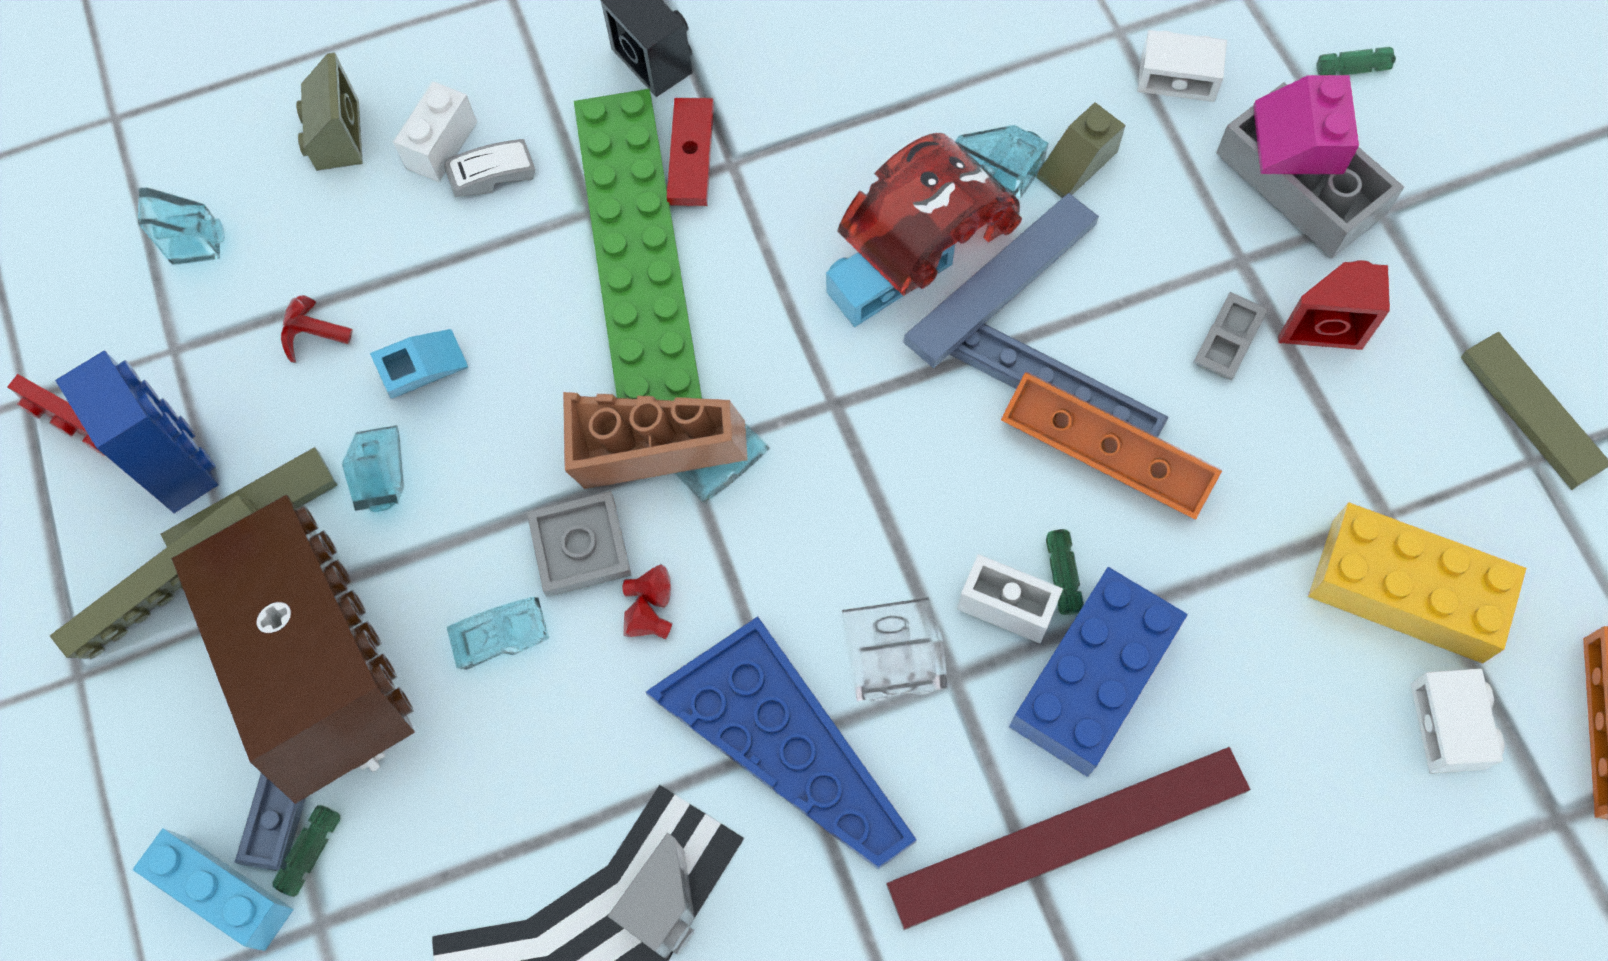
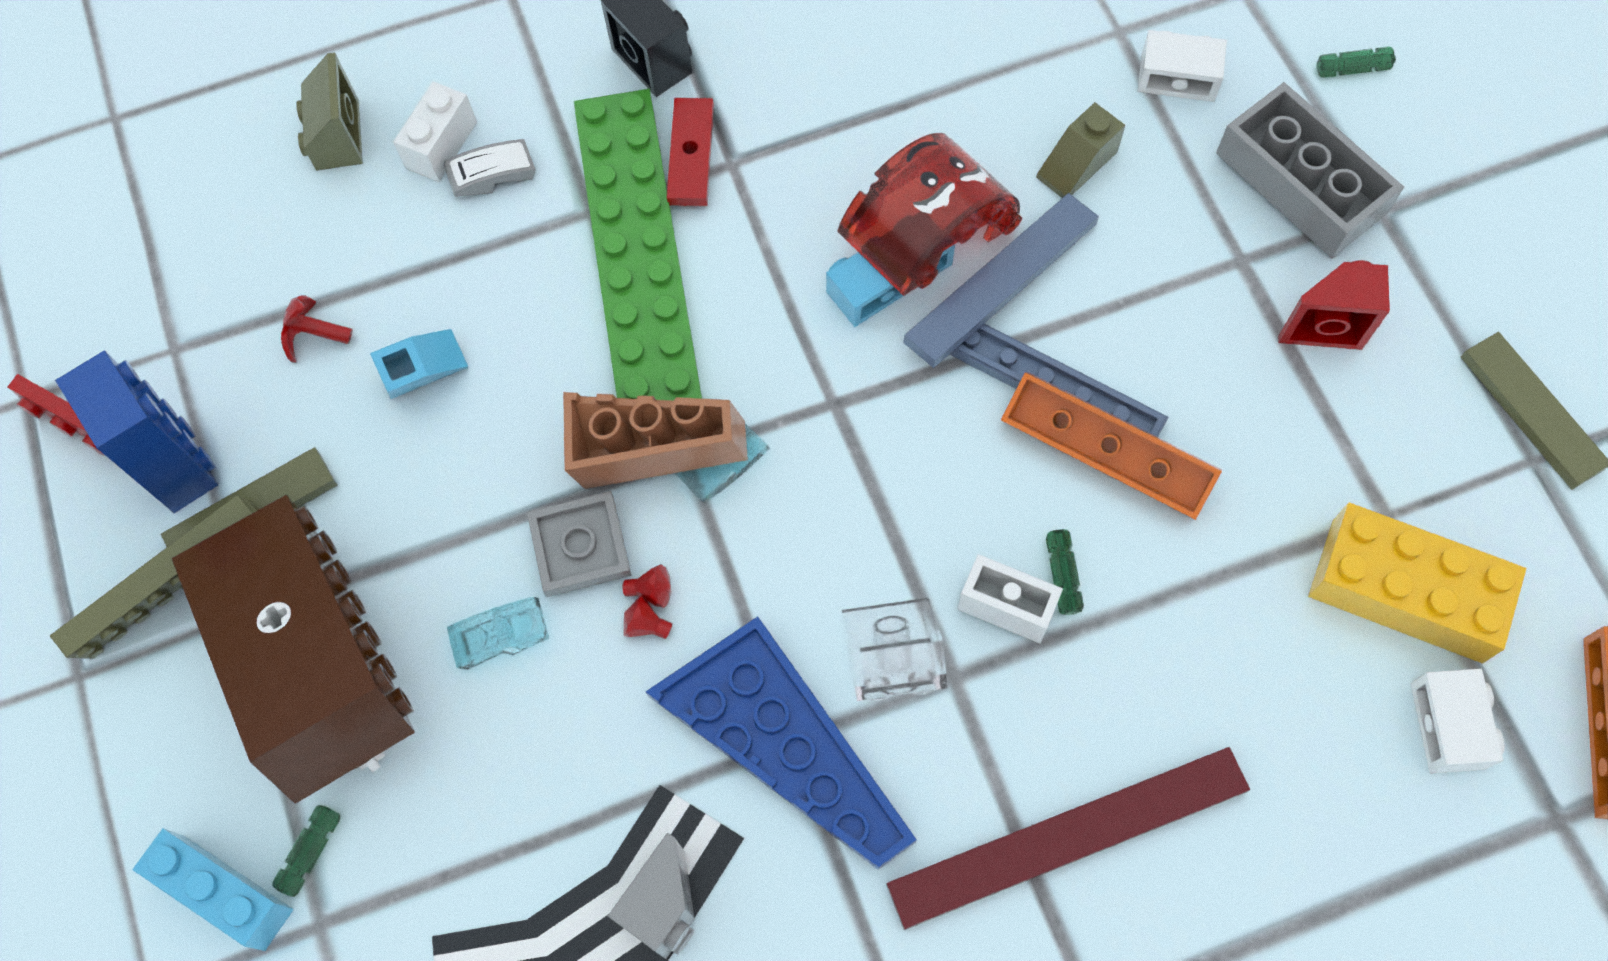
(179, 227): clear light blue slope -> none
(269, 828): sand blue tile -> none
(374, 469): clear light blue slope -> none
(1008, 155): clear light blue slope -> none
(1098, 671): blue brick -> none
(1230, 335): light grey slope -> none
(1307, 127): dark pink slope -> none

